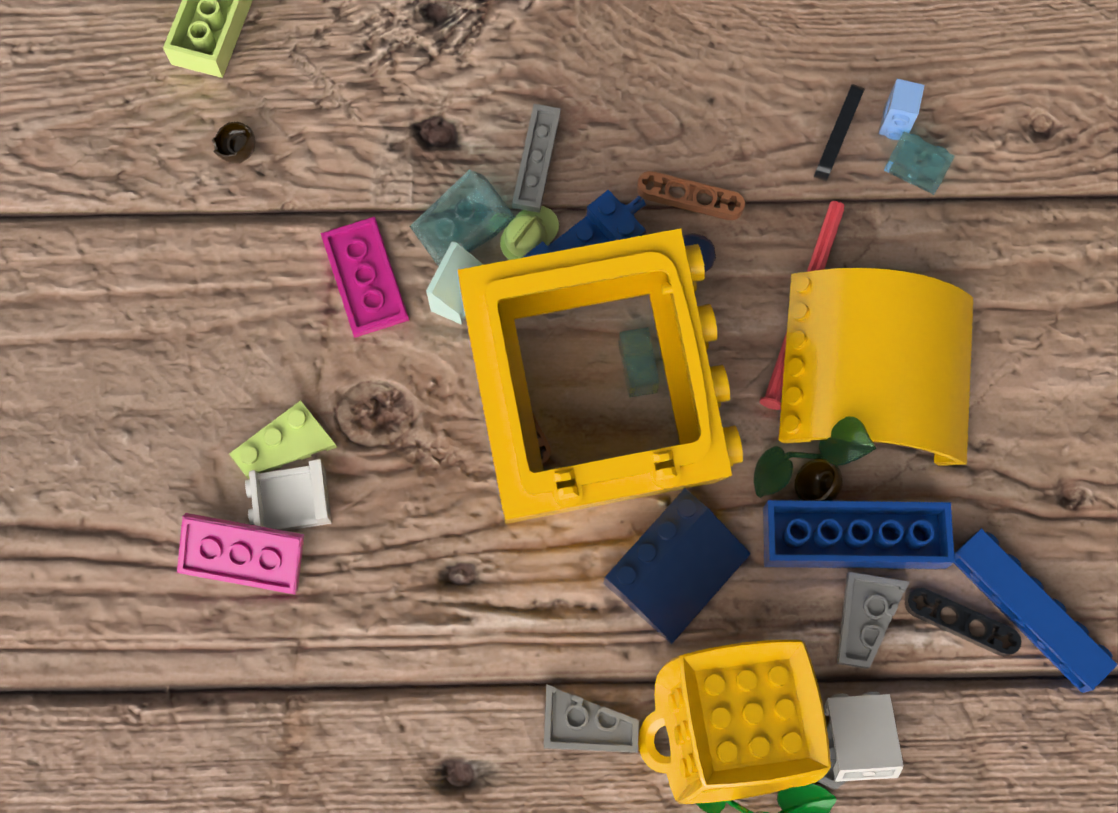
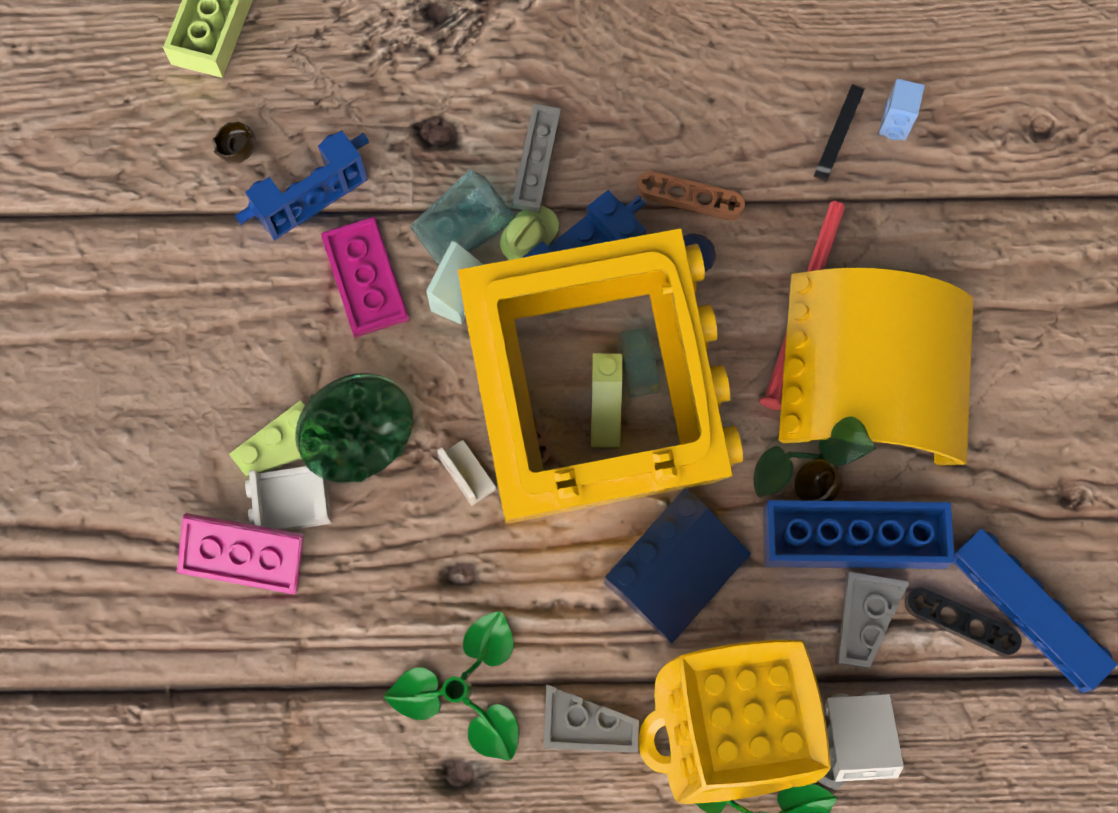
(303, 199): none -> blue brick
(354, 427): none -> clear green bracket
(417, 692): none -> green plant
(466, 472): none -> white panel
(606, 400): none -> yellowish green slope
(925, 174): clear light blue brick -> none

